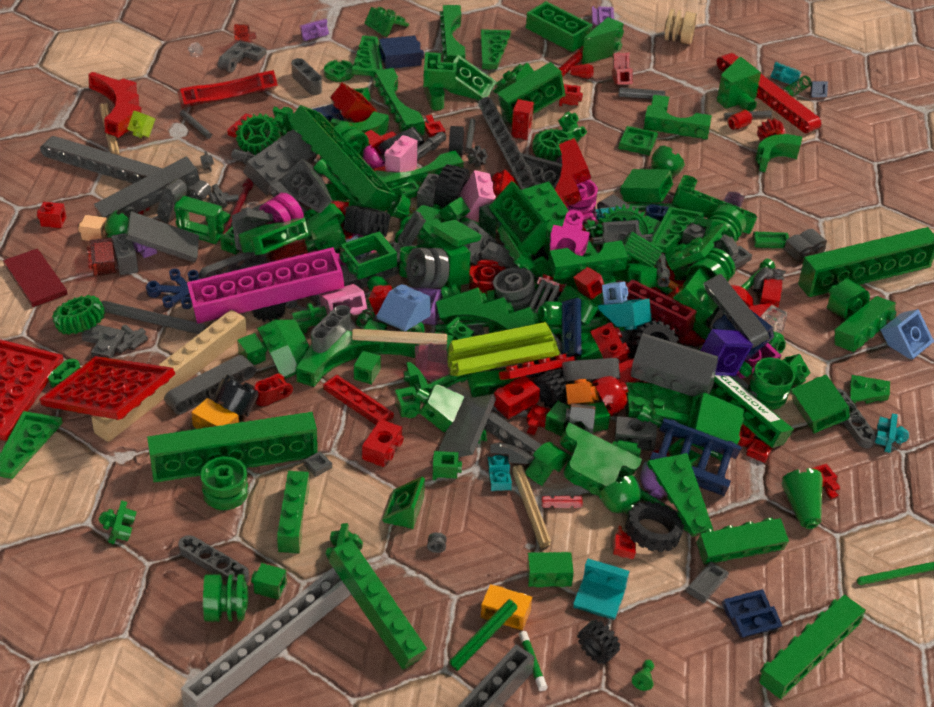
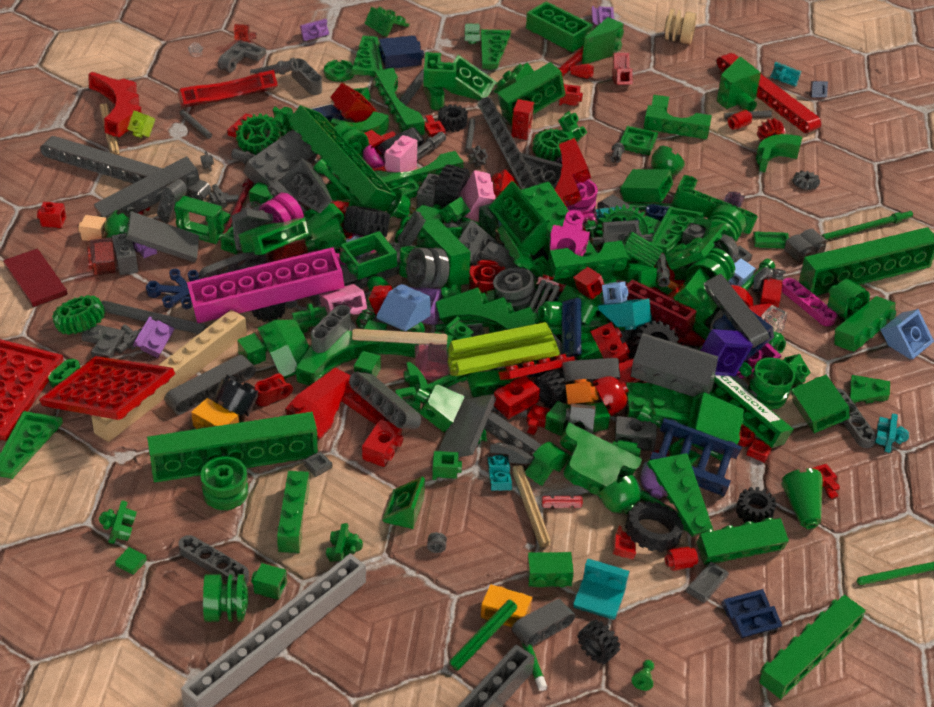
(131, 560): none -> green tile
(153, 337): none -> medium lavender plate
(260, 193): none -> green brick
(281, 67): none -> dark grey pin
(322, 399): none -> red wedge
(377, 604): green brick -> none
(385, 400): none -> dark grey beam
(412, 89): none -> dark grey axle
(450, 21): green arch -> none
(453, 117): none -> black tyre
(455, 233): green tile -> none
(456, 139): black tyre -> none
(472, 33): none -> green bracket
(543, 622): none -> dark grey beam
(617, 150): none -> dark grey pin
(639, 93): dark grey axle -> none
(681, 558): none -> red brick
(742, 273): none -> light blue brick
(755, 497): none -> black tyre
(791, 92): green piece -> none
(799, 180): none -> dark grey gear
(823, 314): none -> dark pink beam
(894, 218): none -> green bar

